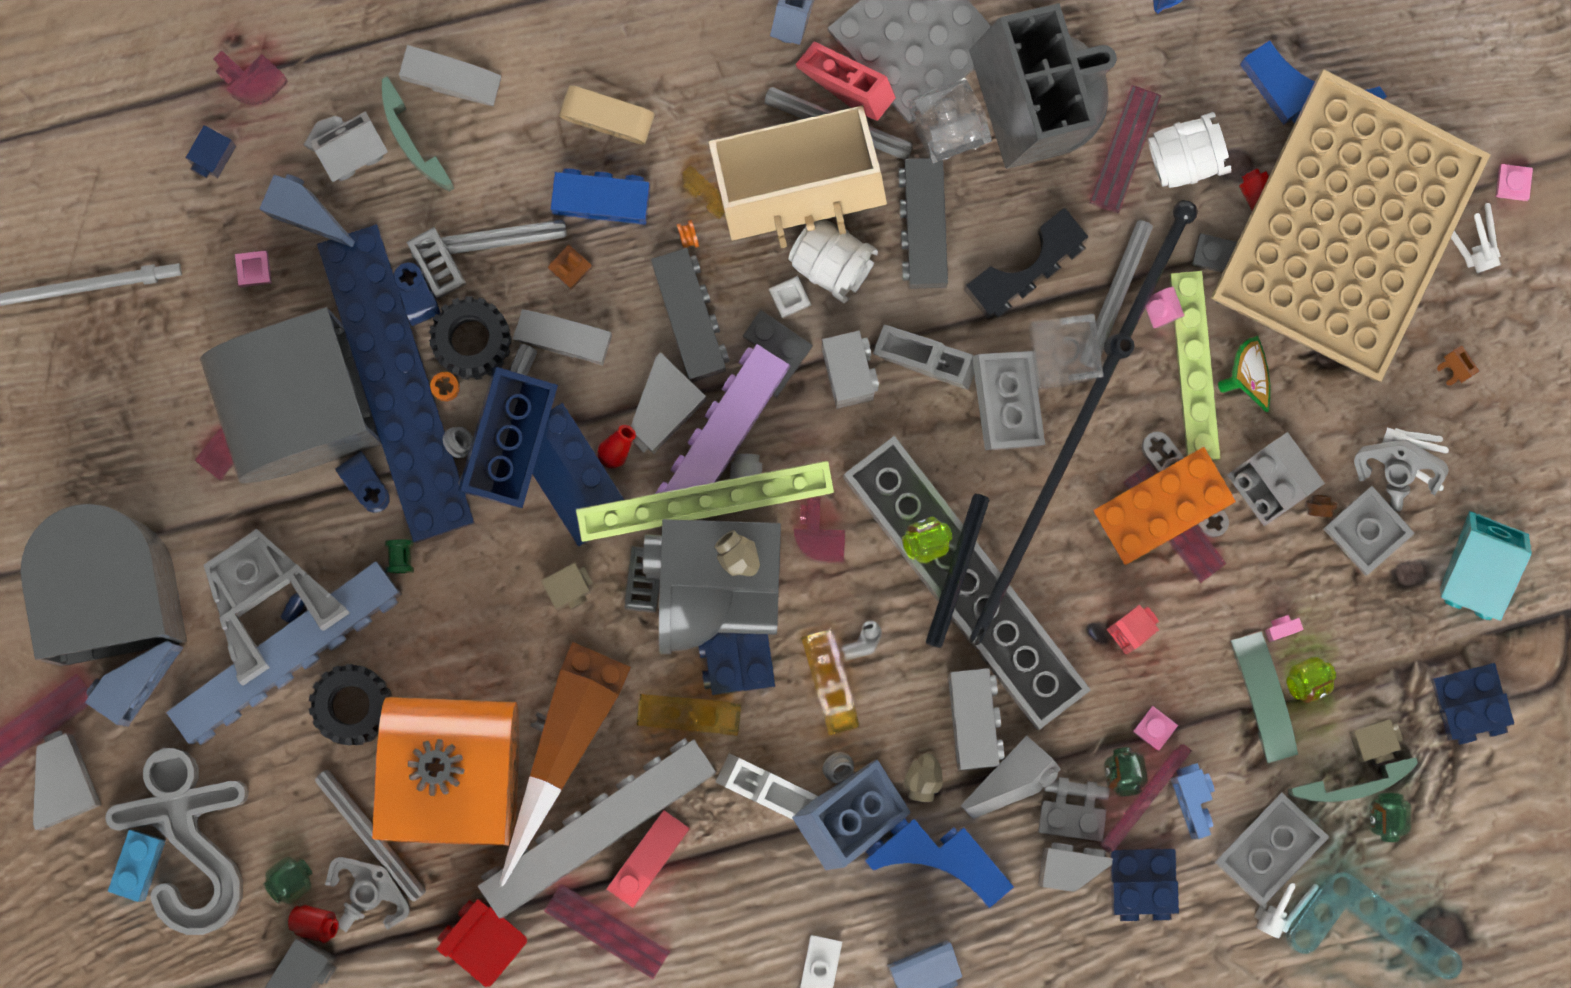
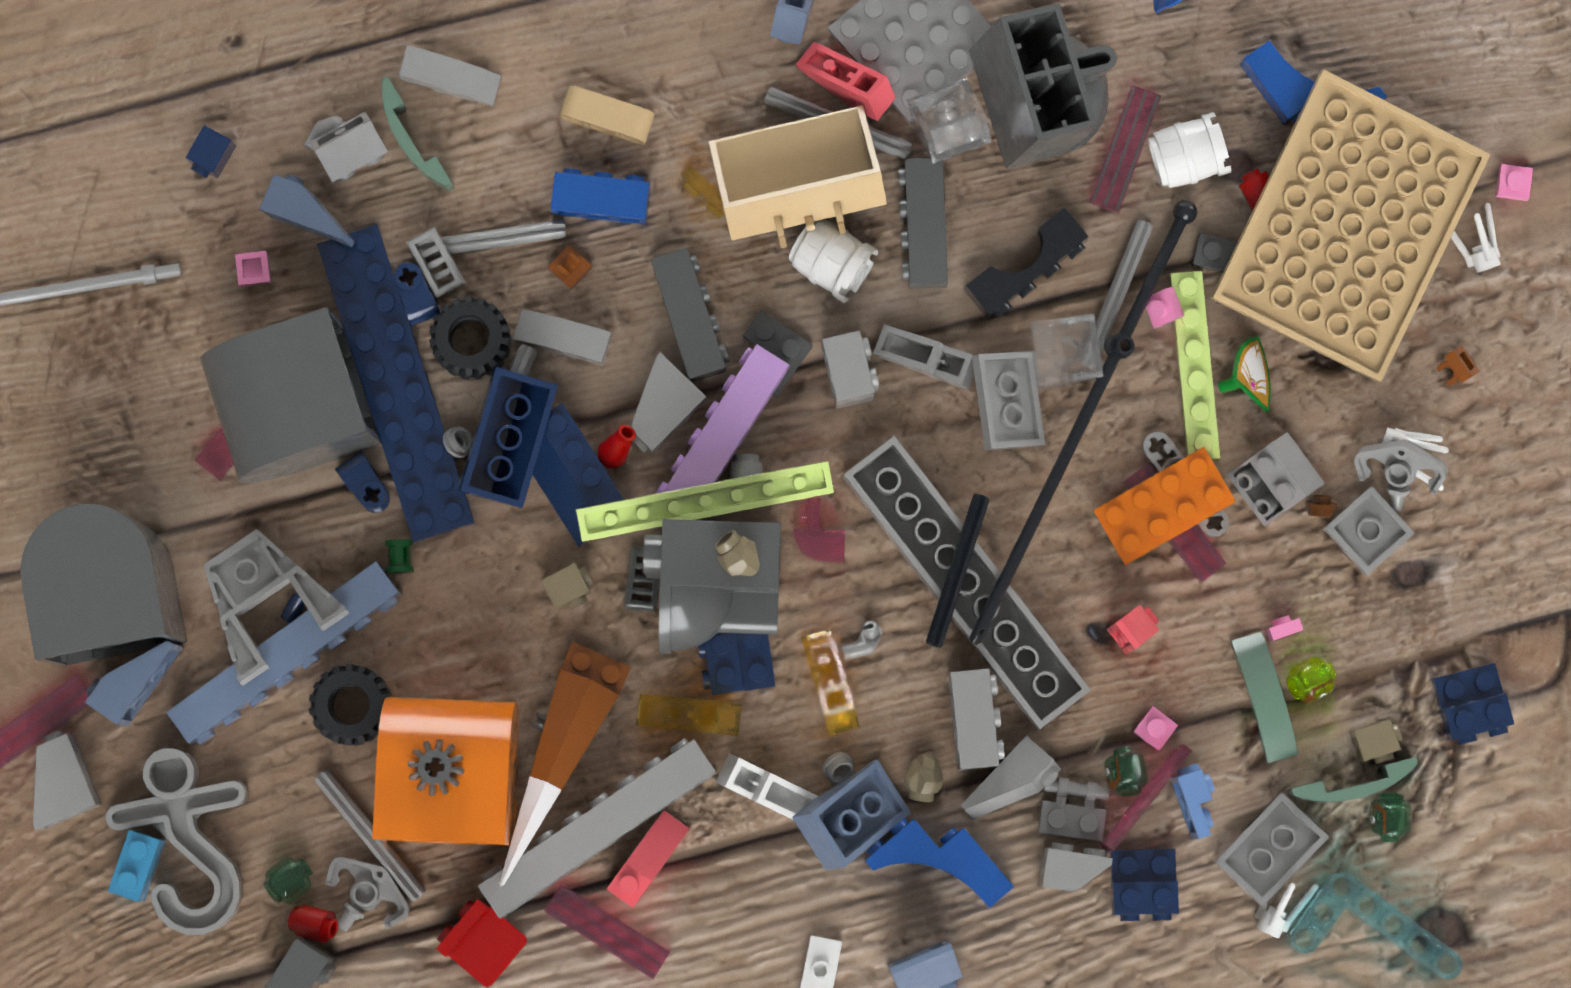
(255, 84): clear pink brick -> none
(453, 382): orange bush -> none
(688, 235): orange bush -> none
(789, 297): white tile -> none
(926, 539): clear neon green head -> none
(1485, 567): slope -> none

